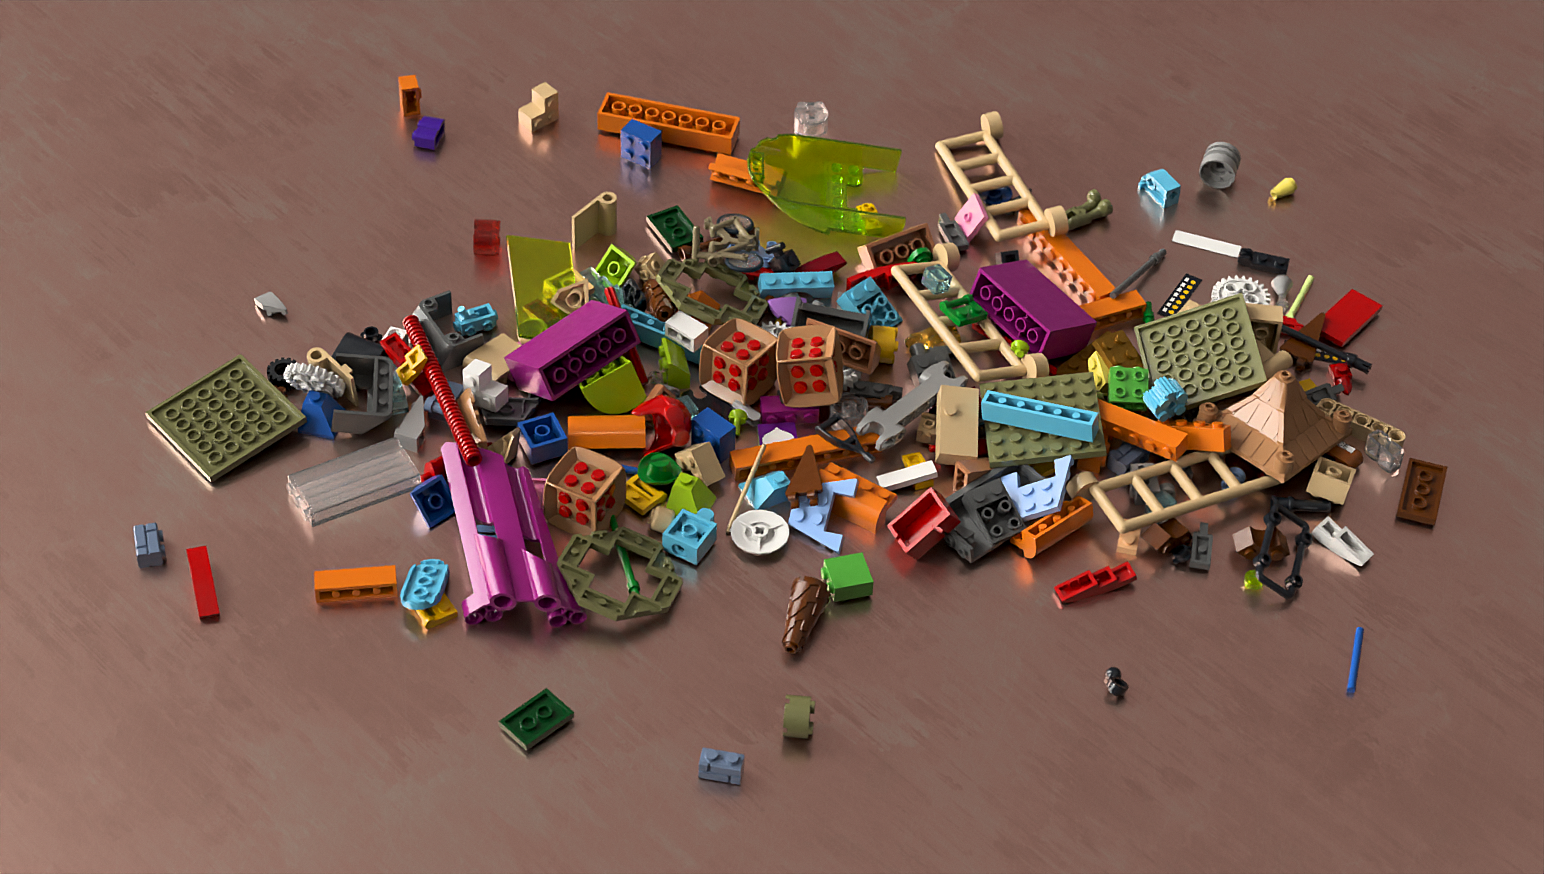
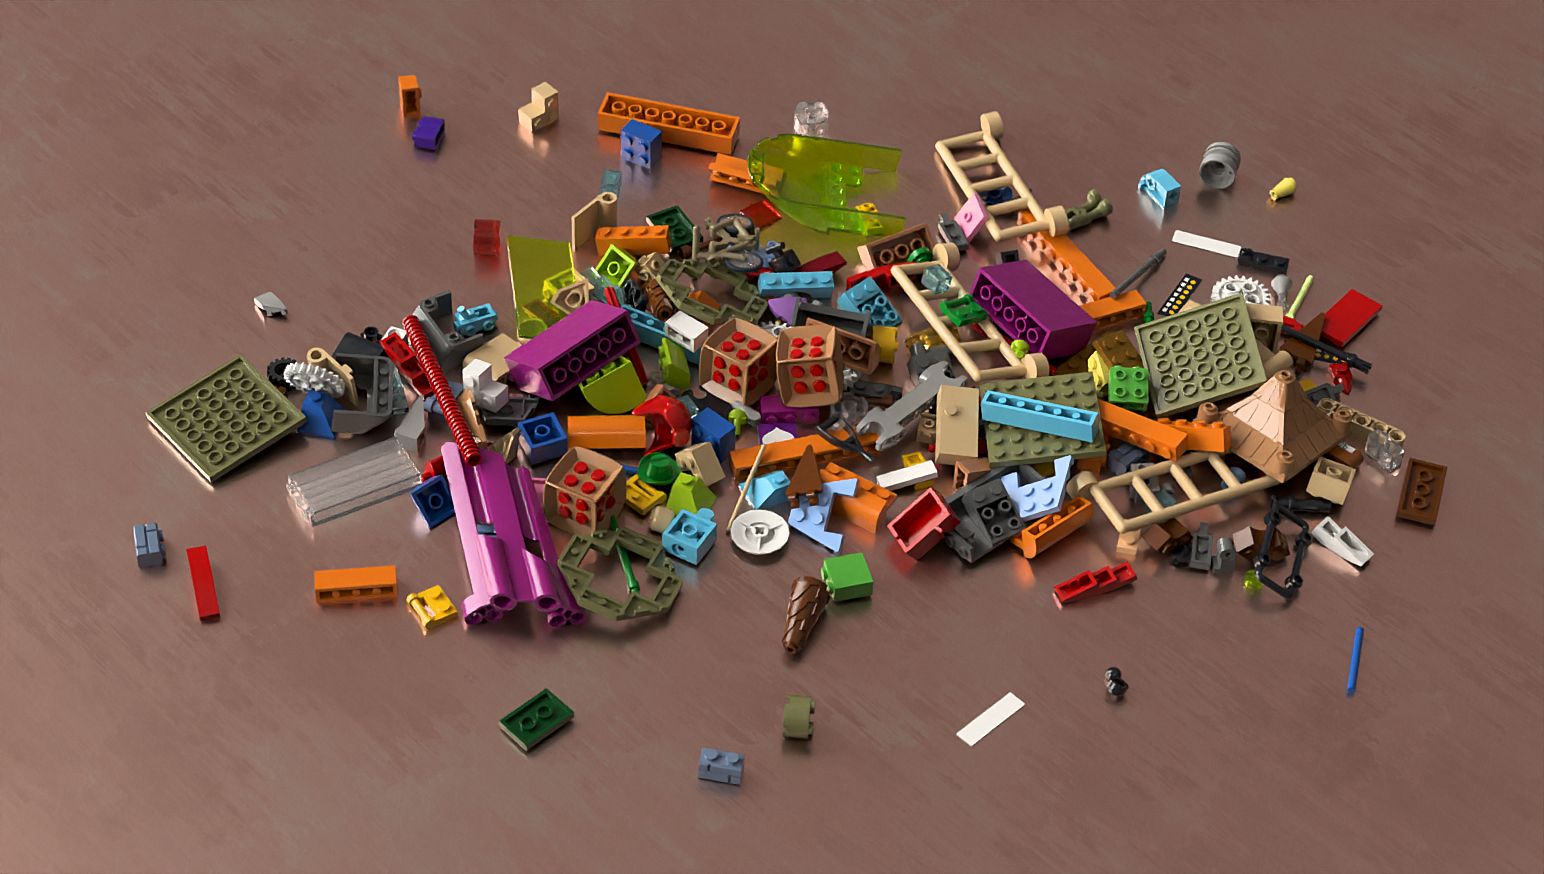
(413, 366): yellow slope -> none
(425, 584): medium azure tile -> none
(611, 181): none -> clear light blue brick
(635, 239): none -> orange brick
(761, 214): none -> clear red piece
(990, 719): none -> white sticker
(1166, 398): medium azure brick -> none
(1225, 558): none -> dark grey leg

